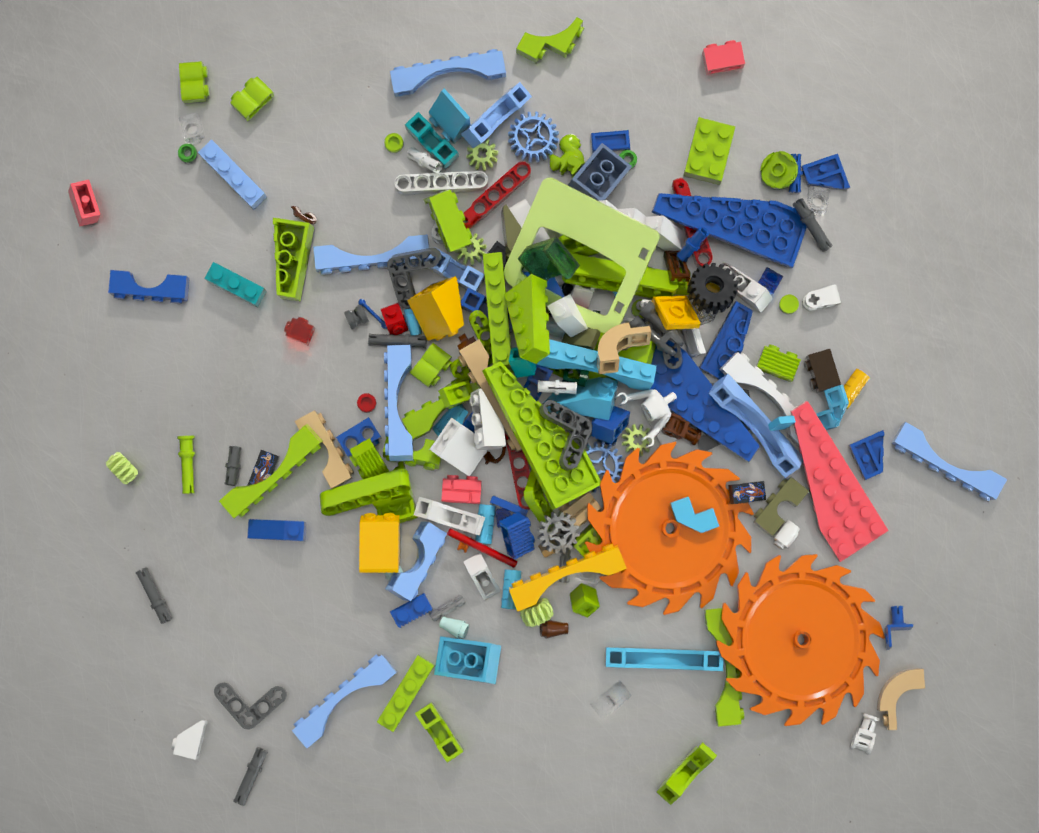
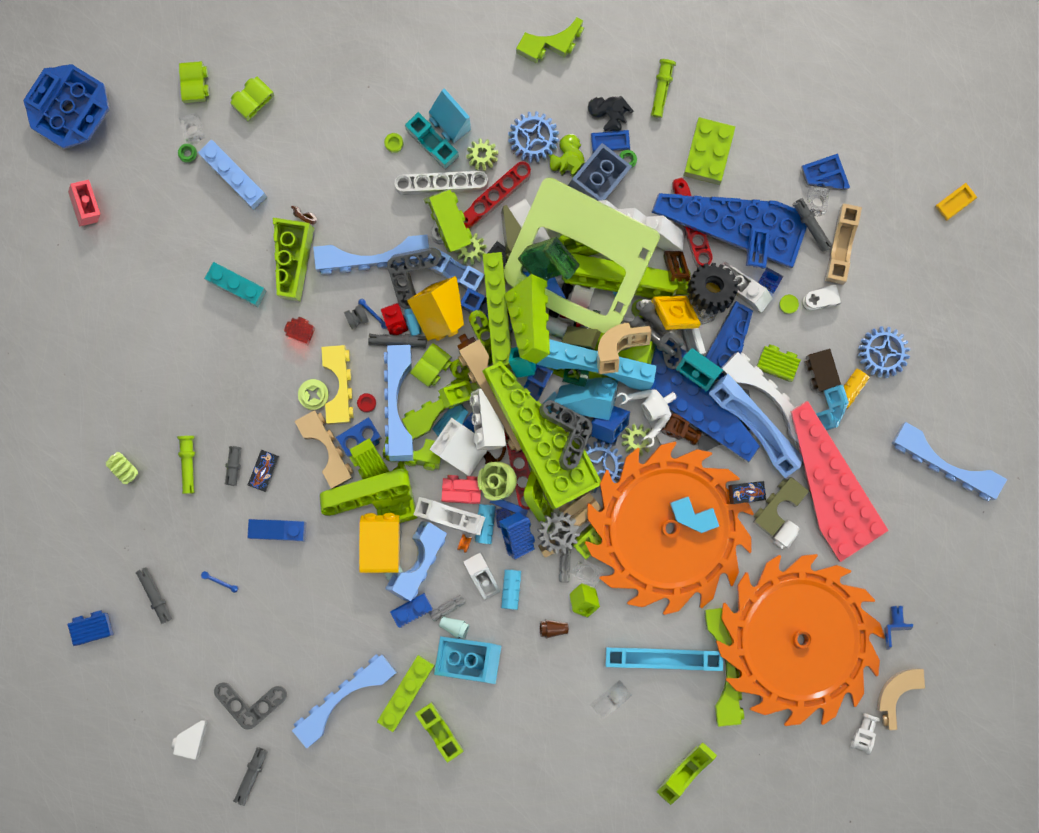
(50, 95): none -> blue piece
(90, 629): none -> blue brick
(172, 288): blue arch -> none
(205, 575): none -> blue hinge
(300, 445): lime arch -> none
(312, 385): none -> yellowish green gear
(338, 410): none -> light yellow arch
(424, 159): white pin -> none
(481, 547): red bar -> none
(487, 65): light blue arch -> none
(495, 115): light blue arch -> none
(497, 480): none -> yellowish green cylinder
(537, 613): yellowish green gear -> none
(557, 387): white pin -> none
(567, 316): white slope -> none
(605, 562): yellow arch -> none
(613, 107): none -> black animal
(663, 78): none -> lime pin
(692, 244): blue pin -> none
(699, 369): none -> teal brick
(723, 57): coral brick -> none
(749, 262): none -> blue tile
(779, 170): lime tile -> none
(781, 423): medium azure tile -> none
(796, 185): blue pin -> none
(842, 244): none -> tan arch
(869, 454): blue wing -> none
(891, 352): none -> light blue gear
(956, 201): none -> yellow tile

